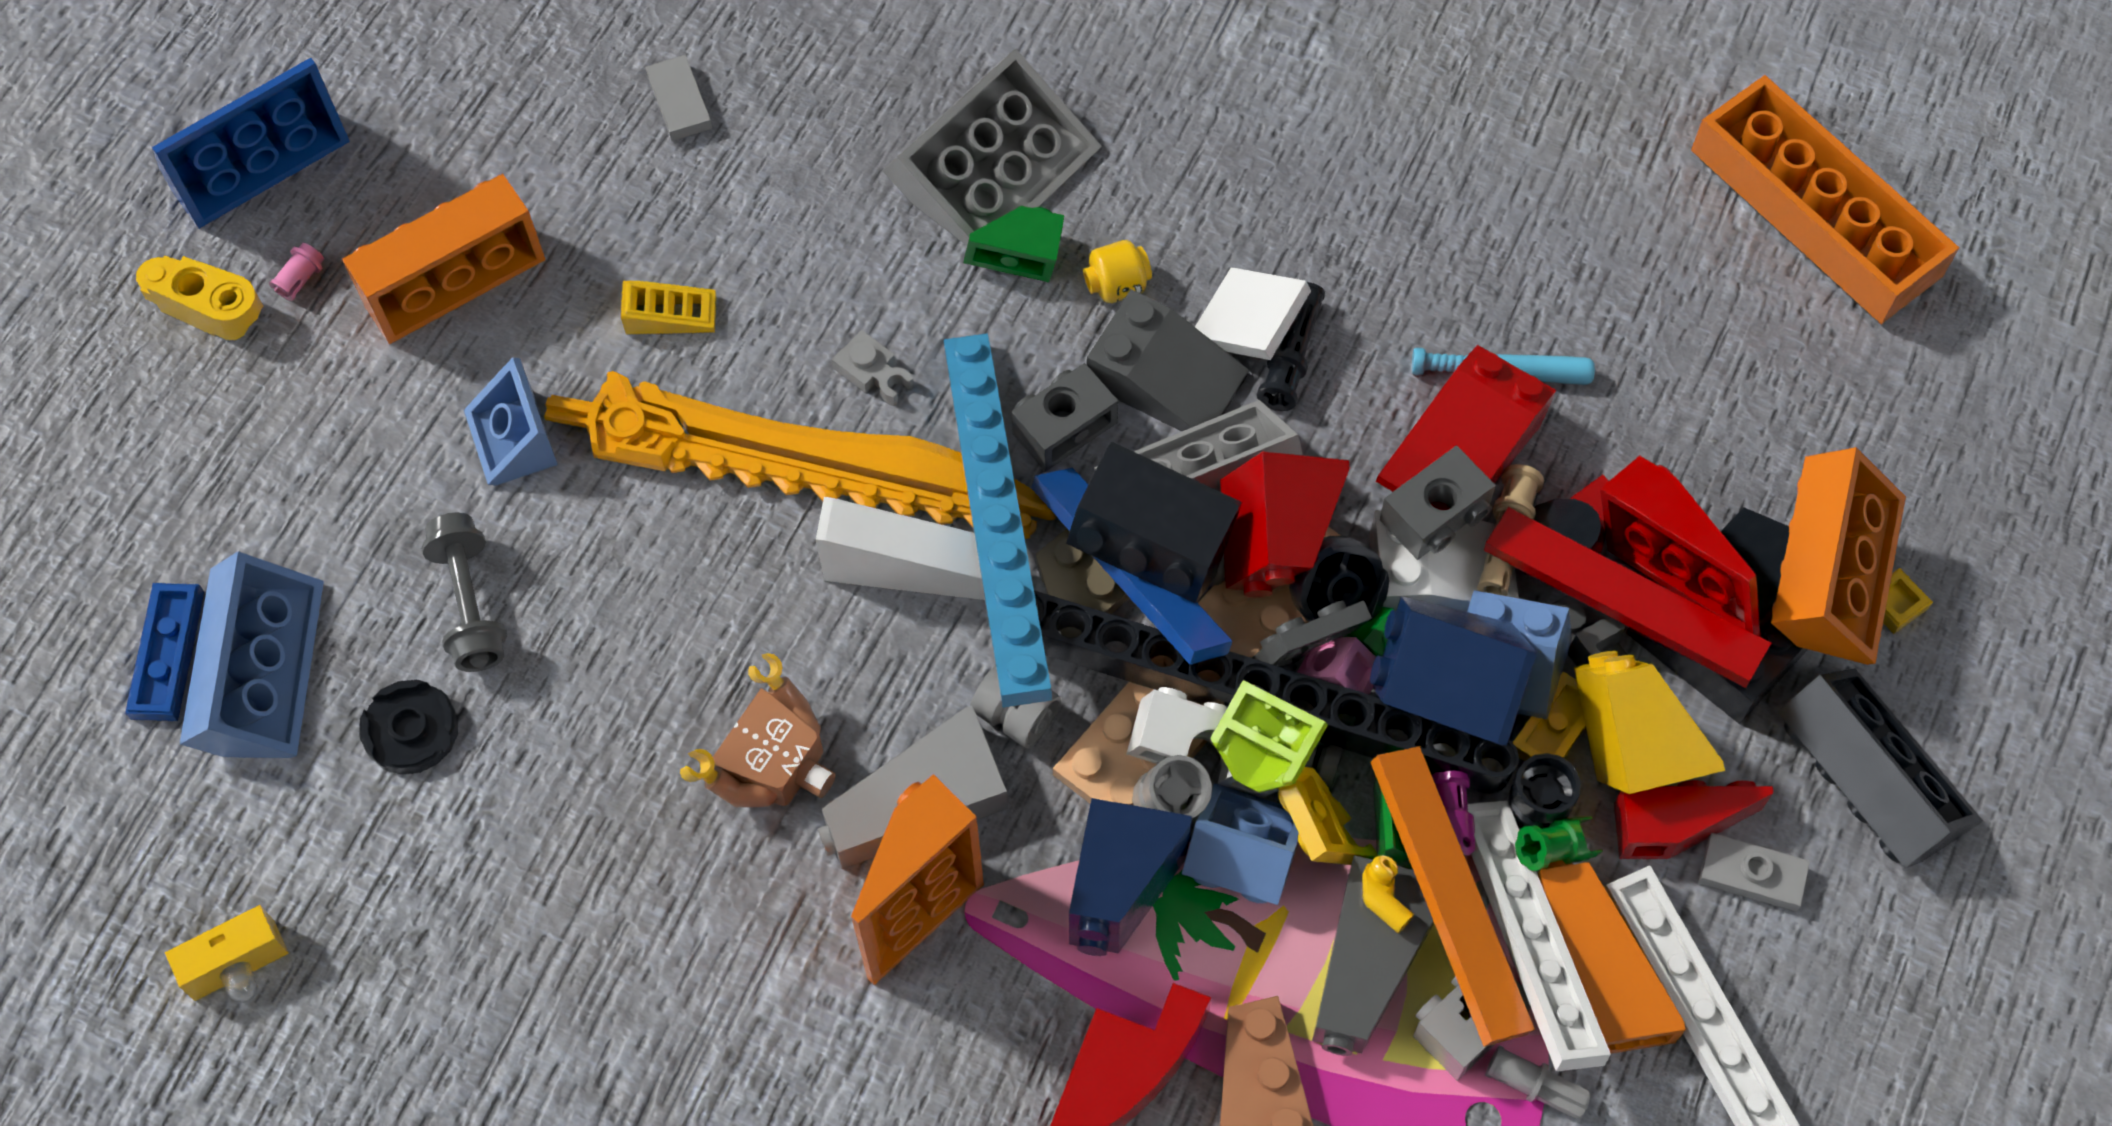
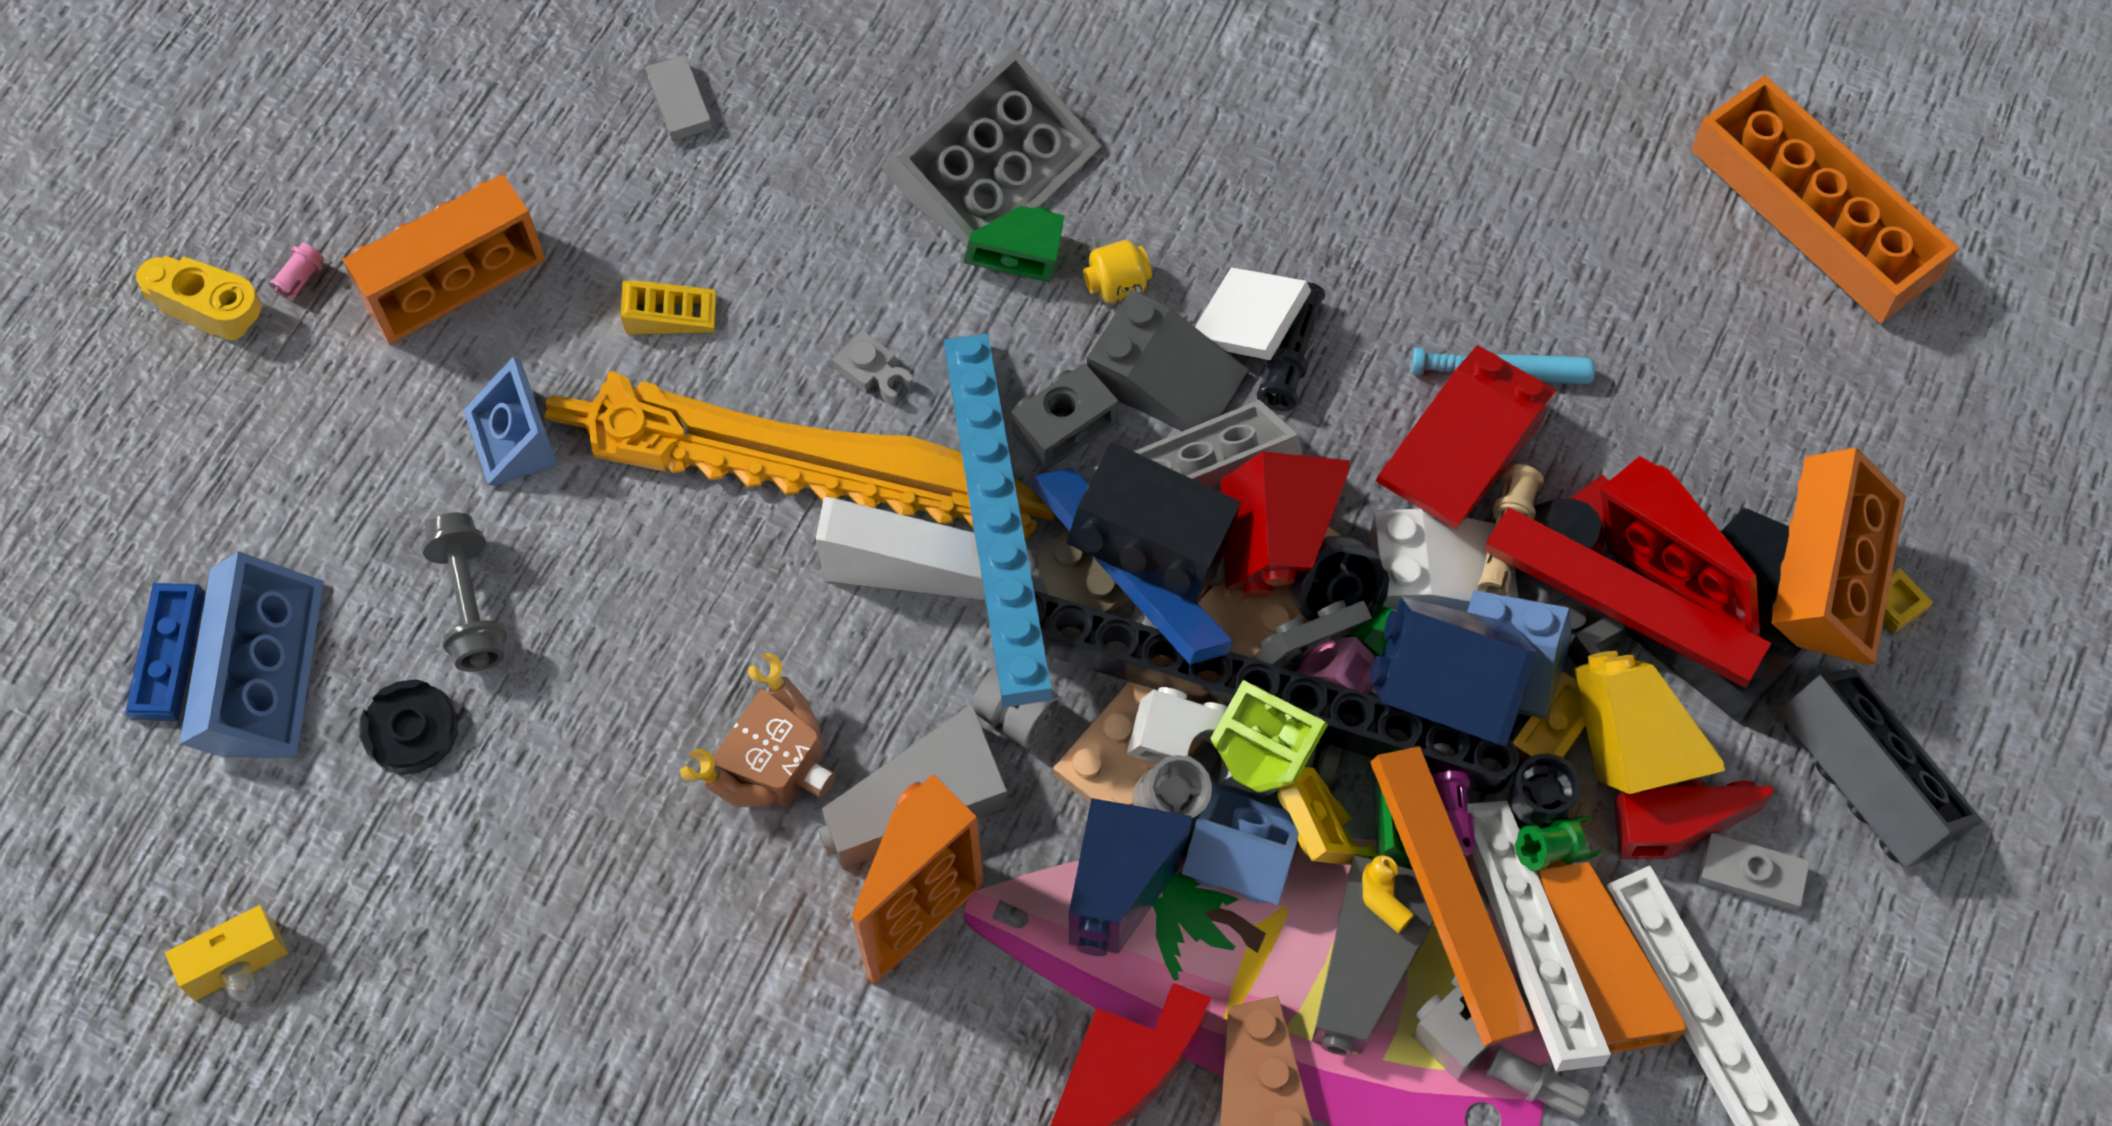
(251, 144): blue slope -> none
(1448, 480): dark grey brick -> none

